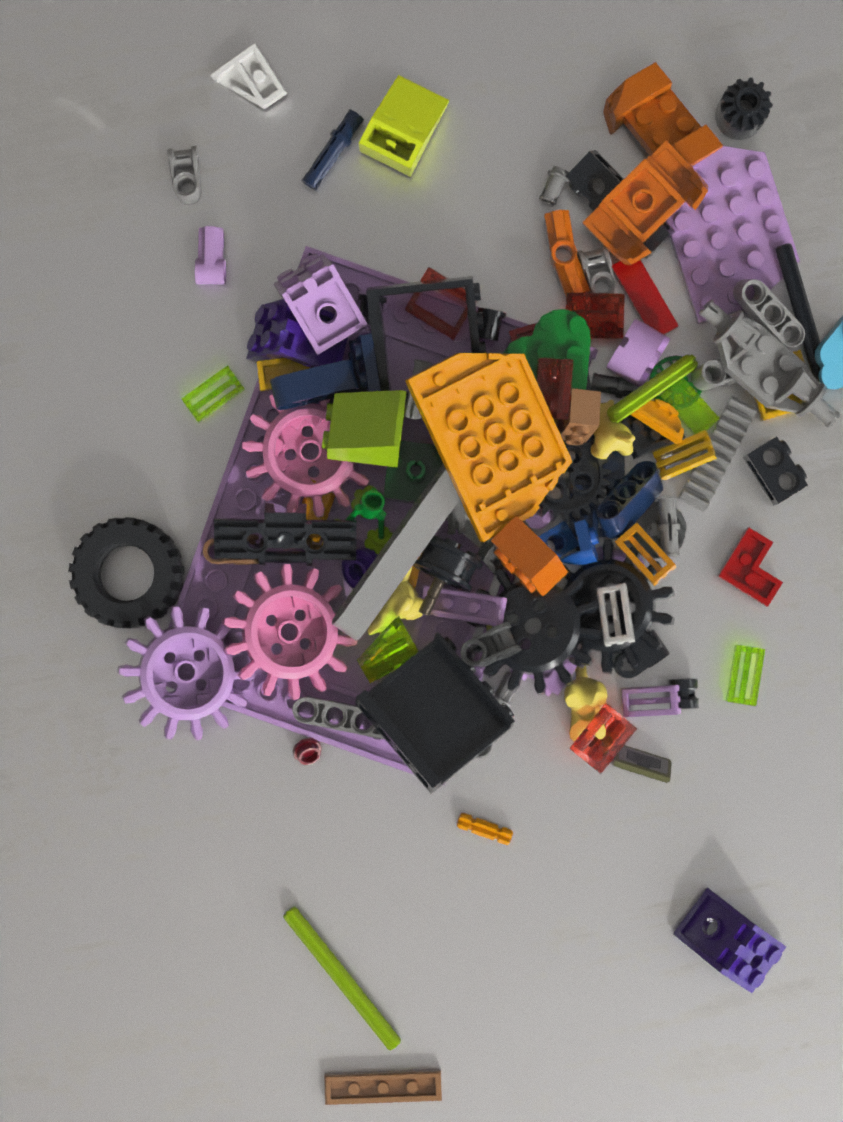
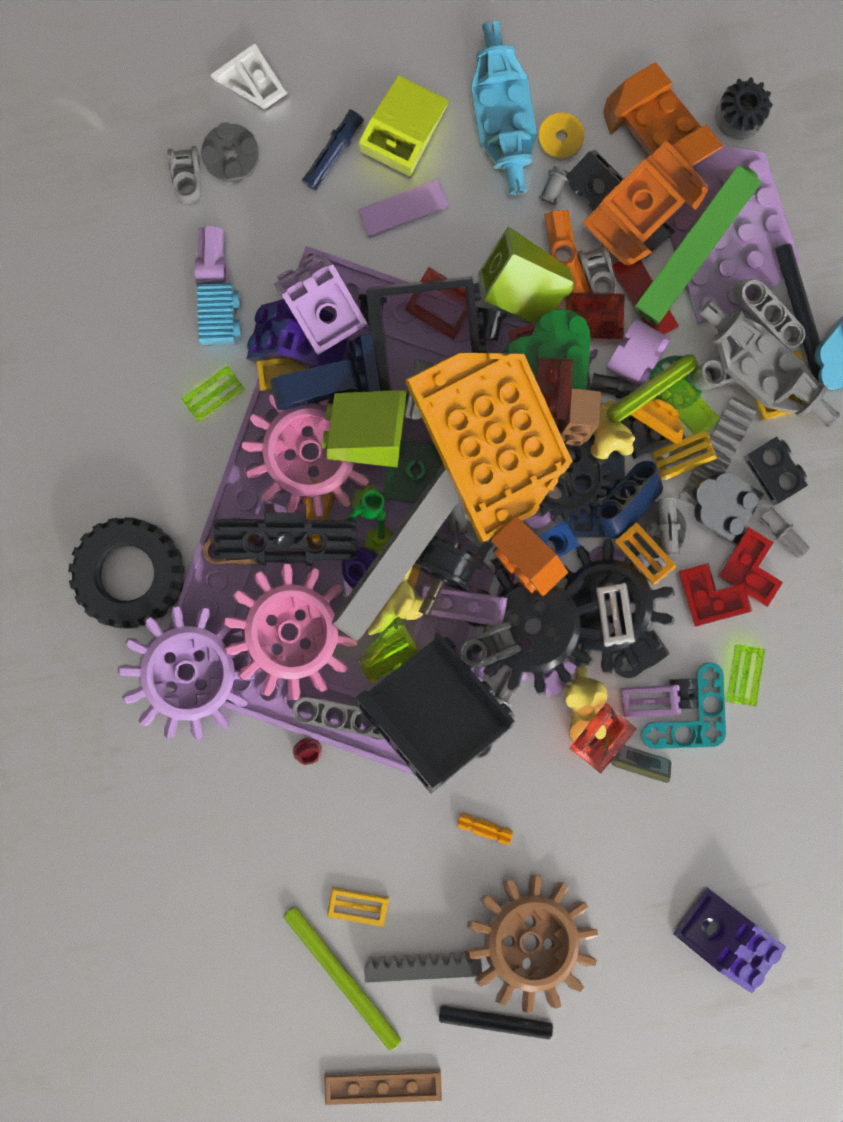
(217, 314): none -> medium azure brick
(234, 168): none -> dark grey plate
(358, 906): none -> yellow tile
(403, 208): none -> lavender tile
(421, 969): none -> dark grey gear
(496, 1022): none -> black axle
(503, 108): none -> medium azure plate
(524, 278): none -> lime slope
(547, 965): none -> medium nougat gear
(570, 127): none -> yellow piece
(587, 539): blue plate -> none
(697, 245): none -> bright green brick
(697, 727): none -> teal beam
(708, 603): none -> red plate
(725, 504): none -> plate
(784, 532): none -> light grey axle

